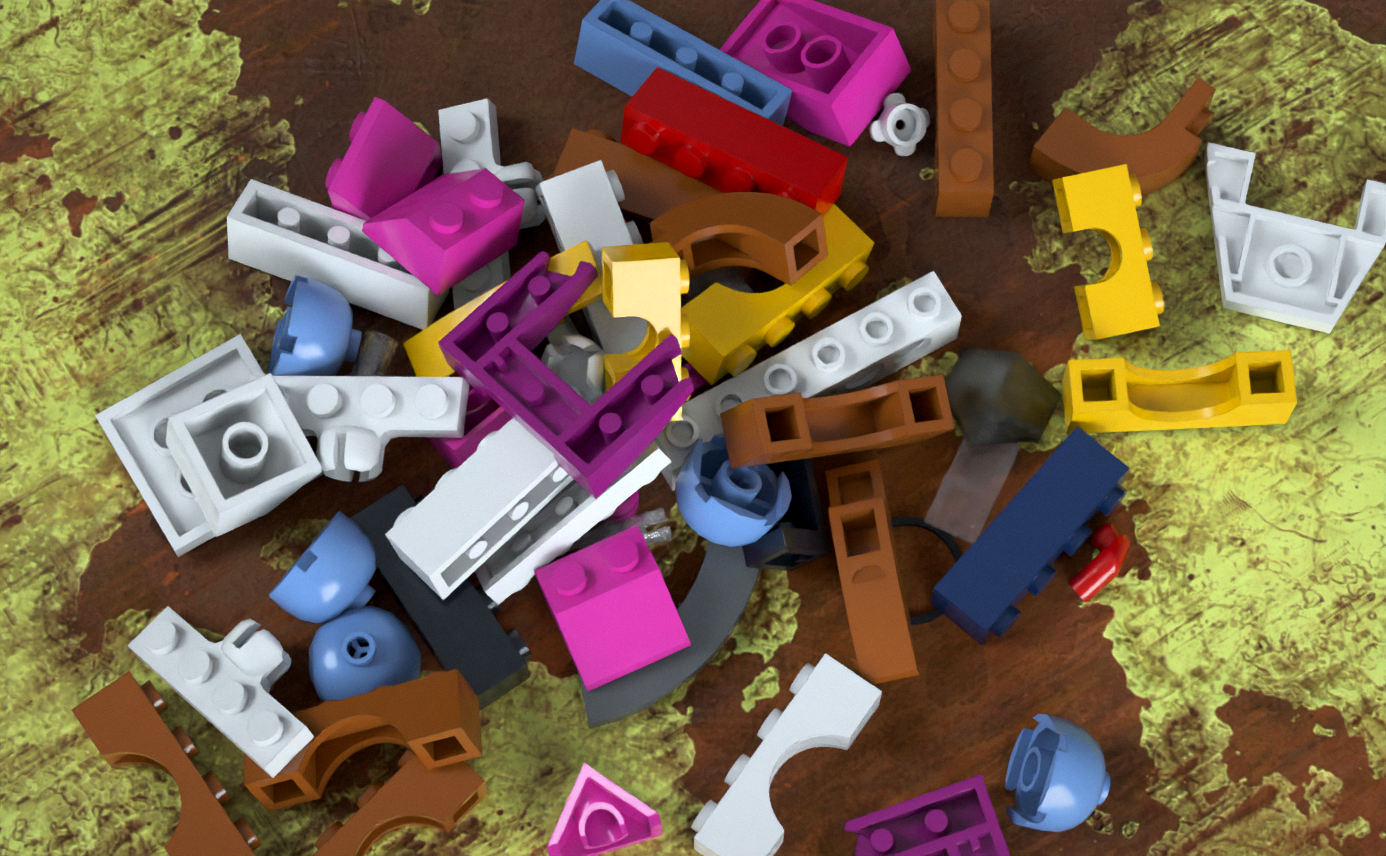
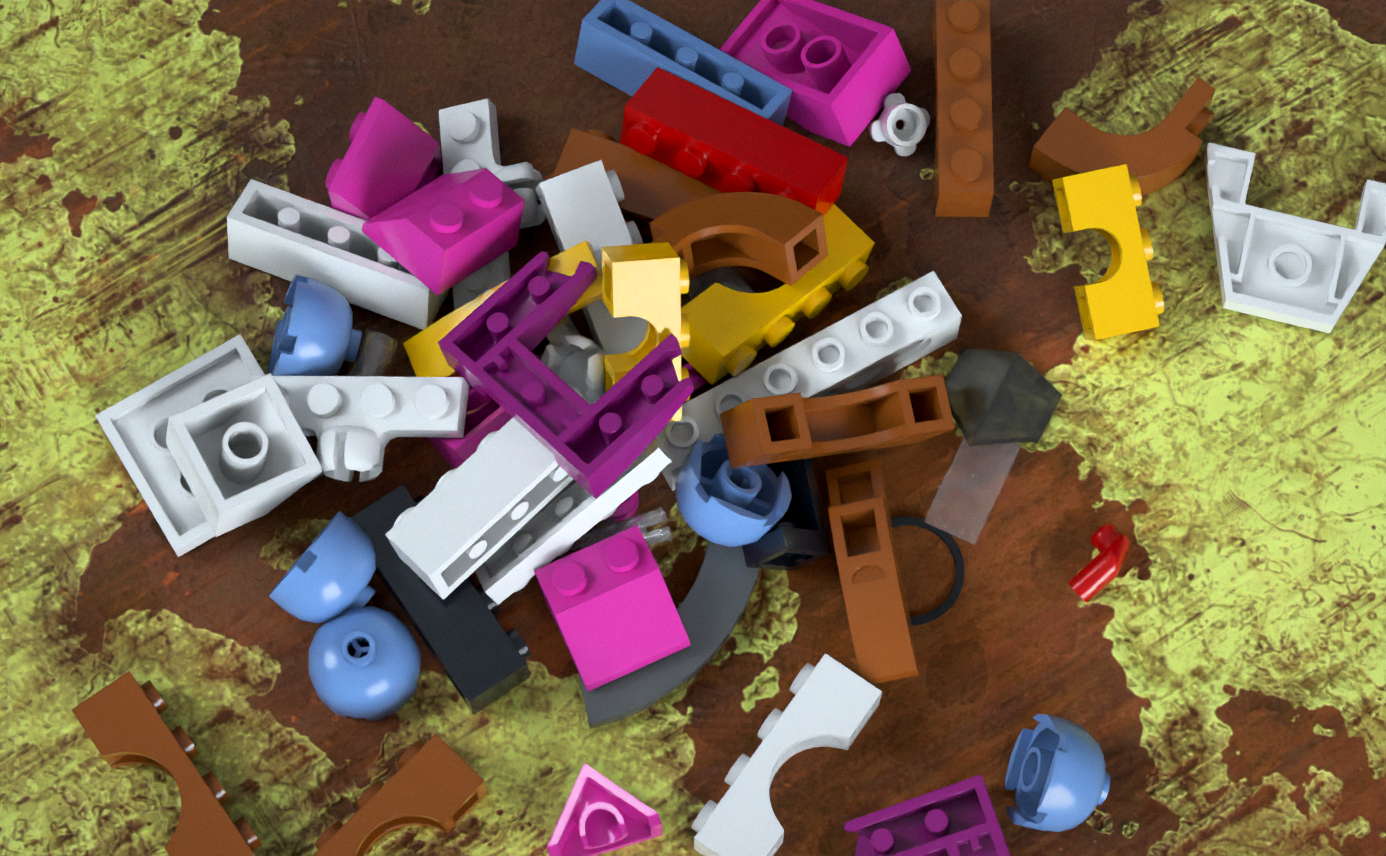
(228, 684): white plate -> none
(429, 715): dark orange arch -> none
(1029, 537): dark blue brick -> none
(1227, 393): yellow arch -> none

